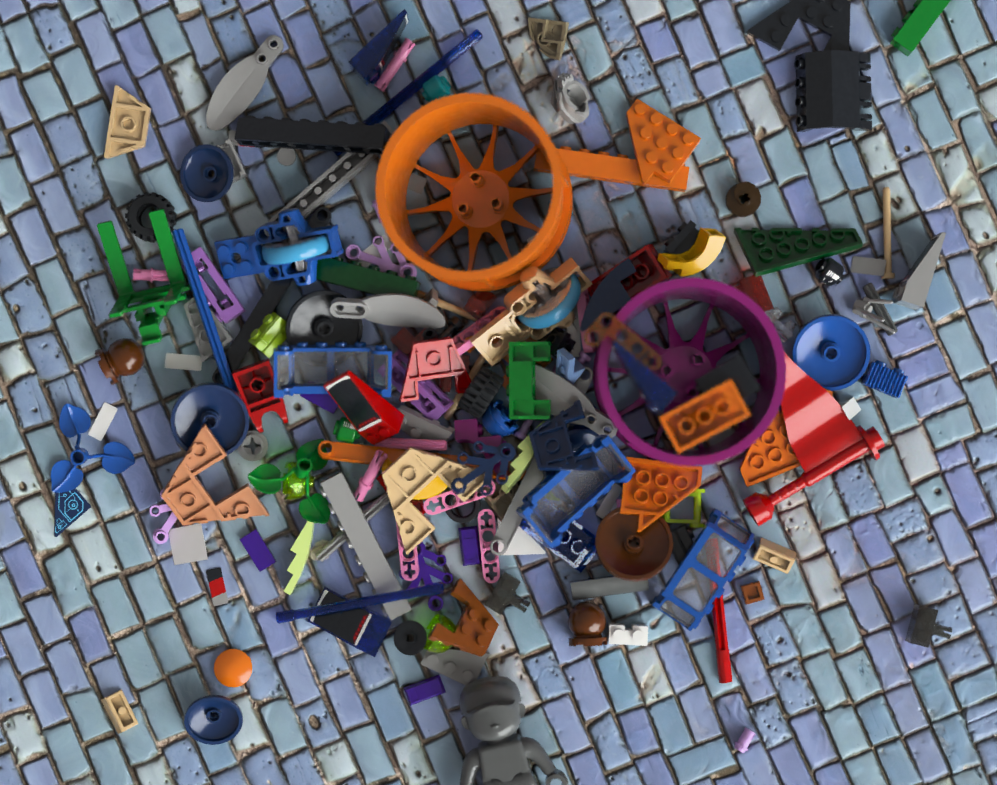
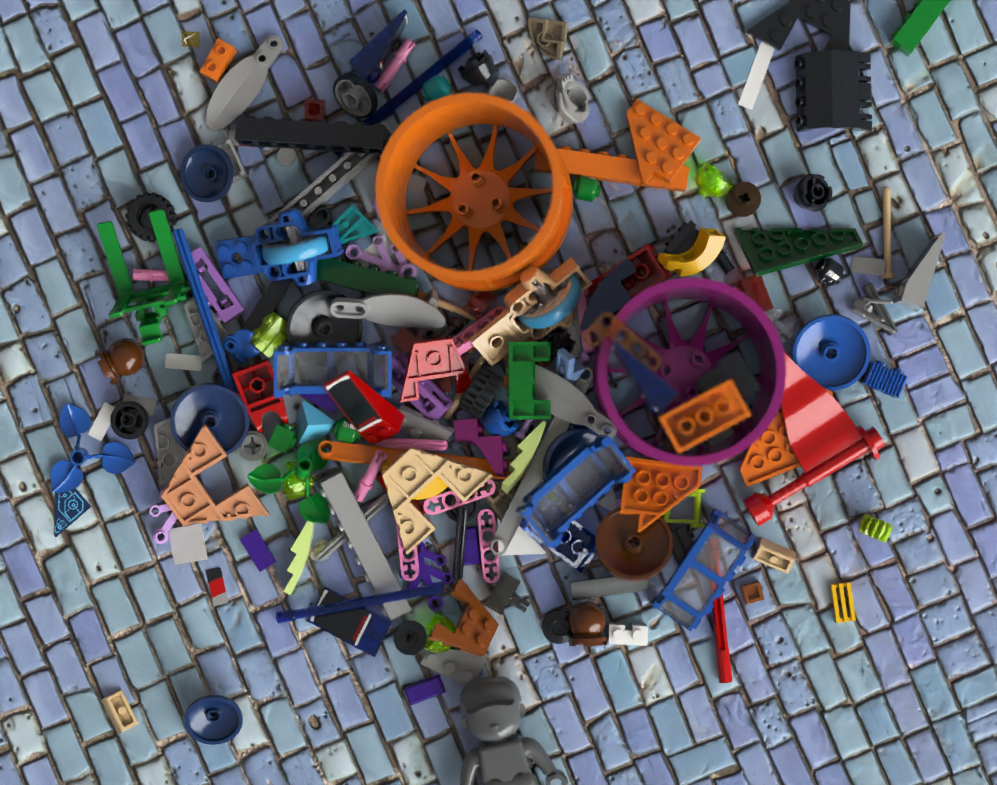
(127, 124): tan wing -> none
(129, 420): none -> black cone
(148, 404): none -> light grey sticker
(168, 450): none -> light grey wing
(190, 39): none -> clear yellow sticker
(218, 61): none -> orange brick
(233, 668): orange dish -> none
(242, 346): none -> blue plate
(283, 438): none -> green brick
(311, 423): none -> medium azure slope
(315, 110): none -> clear red brick
(354, 225): none -> teal wing
(355, 95): none -> wheel
(460, 541): none -> black axle
(477, 68): none -> black cone
(485, 465): dark blue plant -> none
(504, 89): none -> light grey hair
(549, 623): none -> black piece
(553, 445): dark blue wing -> none
(586, 188): none -> green head
(609, 501): white sticker -> none
(712, 182): none -> clear neon green cylinder
(724, 262): none -> black pin
(744, 740): lavender pin -> none
(756, 76): none -> white sticker
(812, 192): none -> black cone
(850, 602): none -> yellow tile
(851, 408): white sticker -> none
(875, 528): none -> lime gear
(924, 625): clear smoke brick -> none

